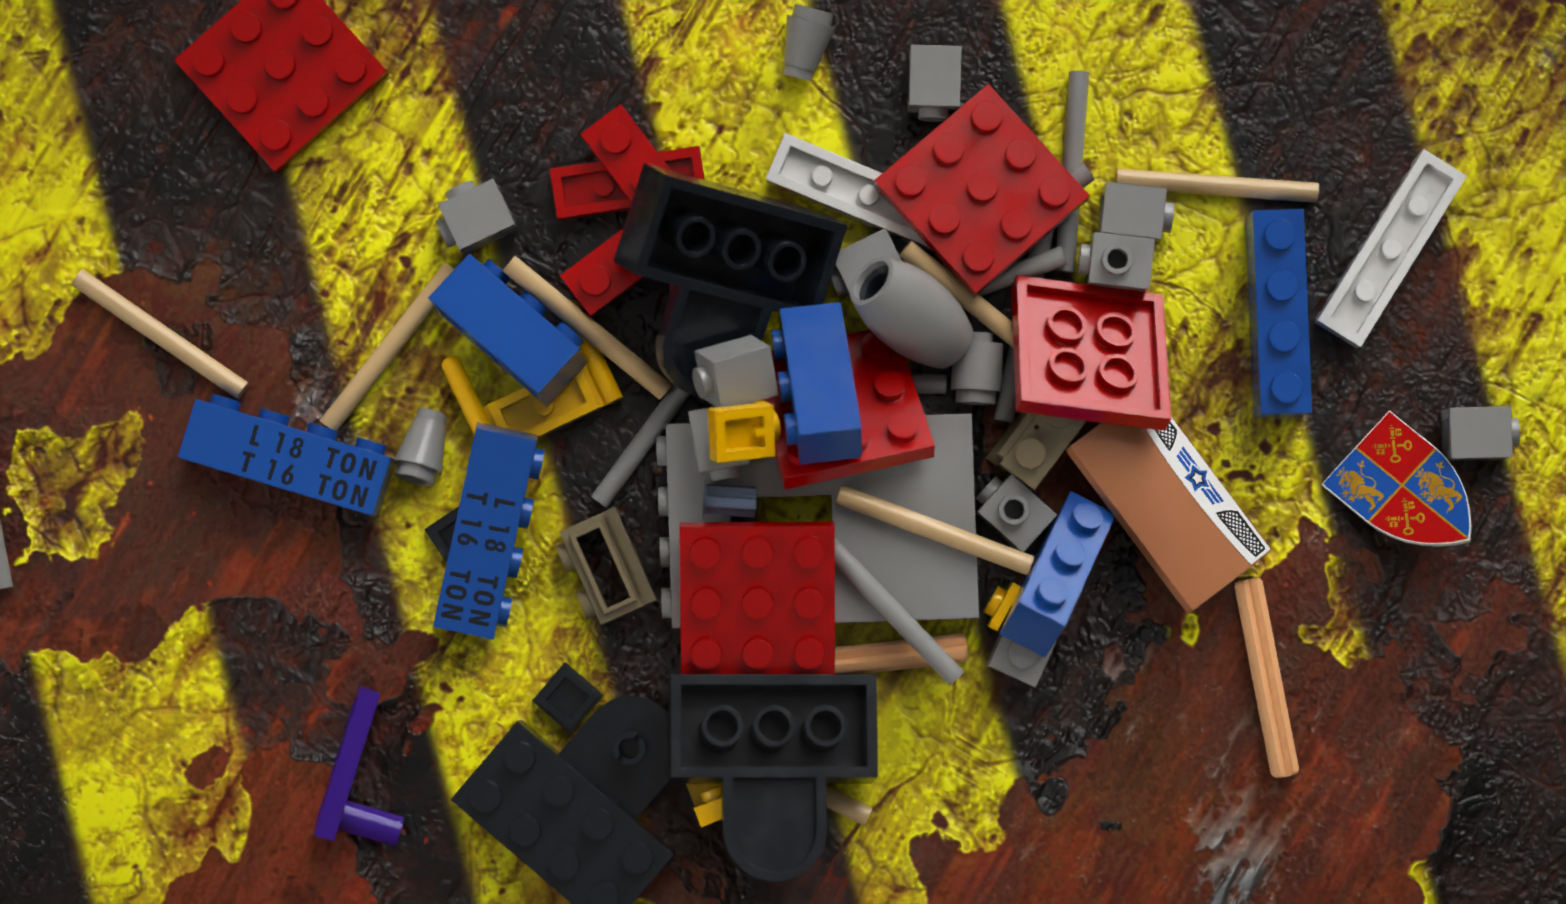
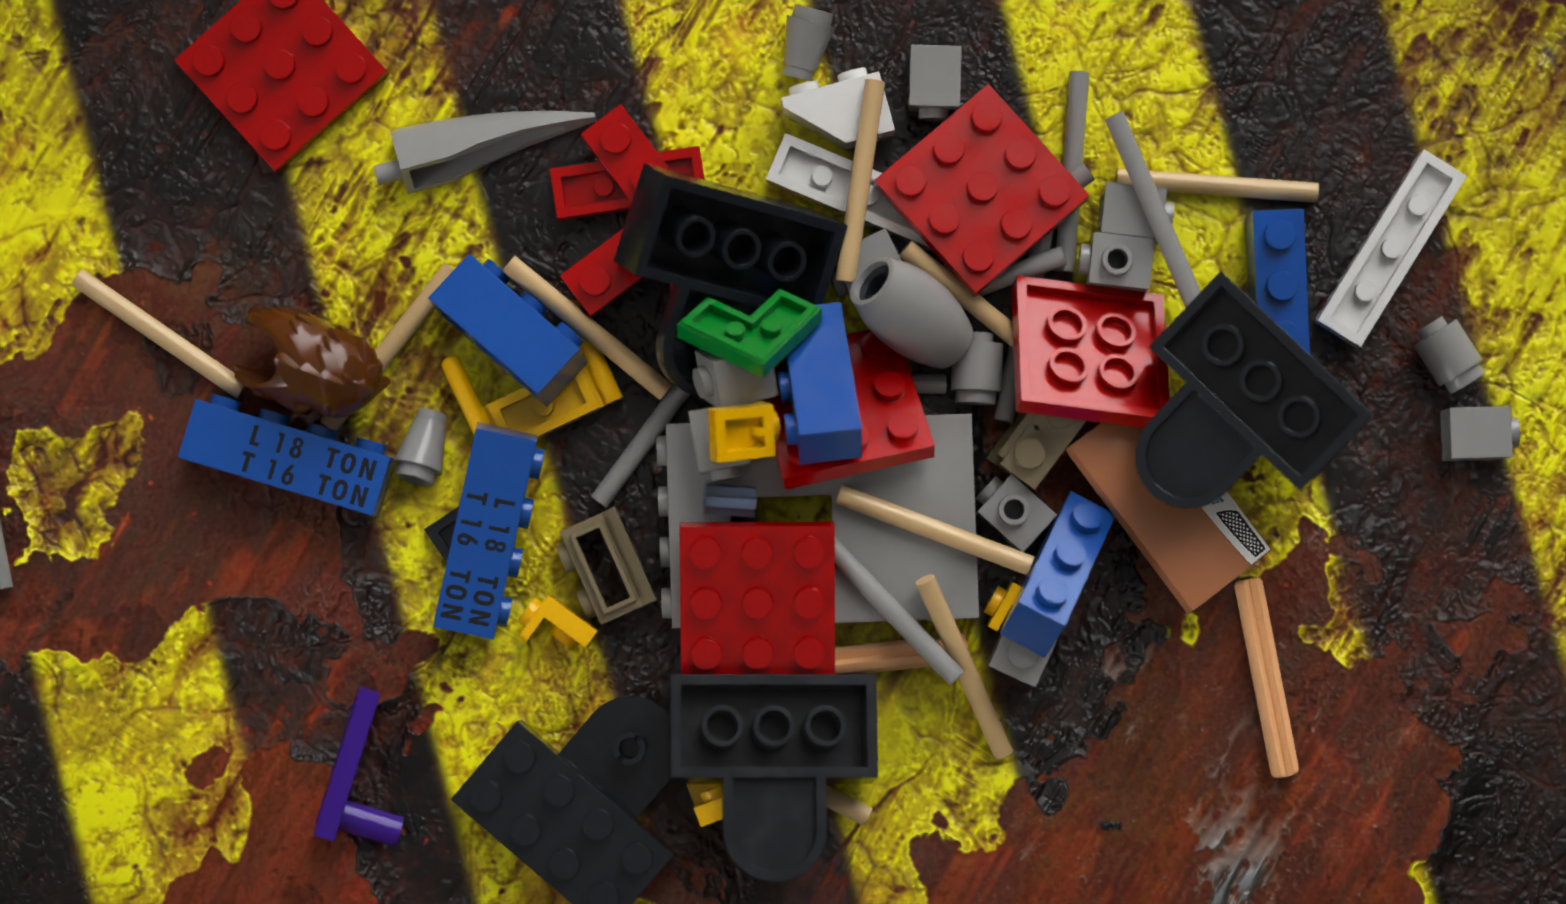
(315, 365): none -> reddish brown head
(455, 147): none -> light grey piece
(474, 216): light grey brick -> none
(567, 624): none -> yellow bracket
(568, 697): black tile -> none
(755, 340): none -> green tile
(835, 108): none -> white slope
(860, 180): none -> tan bar
(970, 678): none -> tan bar
(1153, 207): none -> light grey bar
(1242, 399): none -> black brick
(1403, 487): shield -> none
(1449, 354): none -> light grey brick

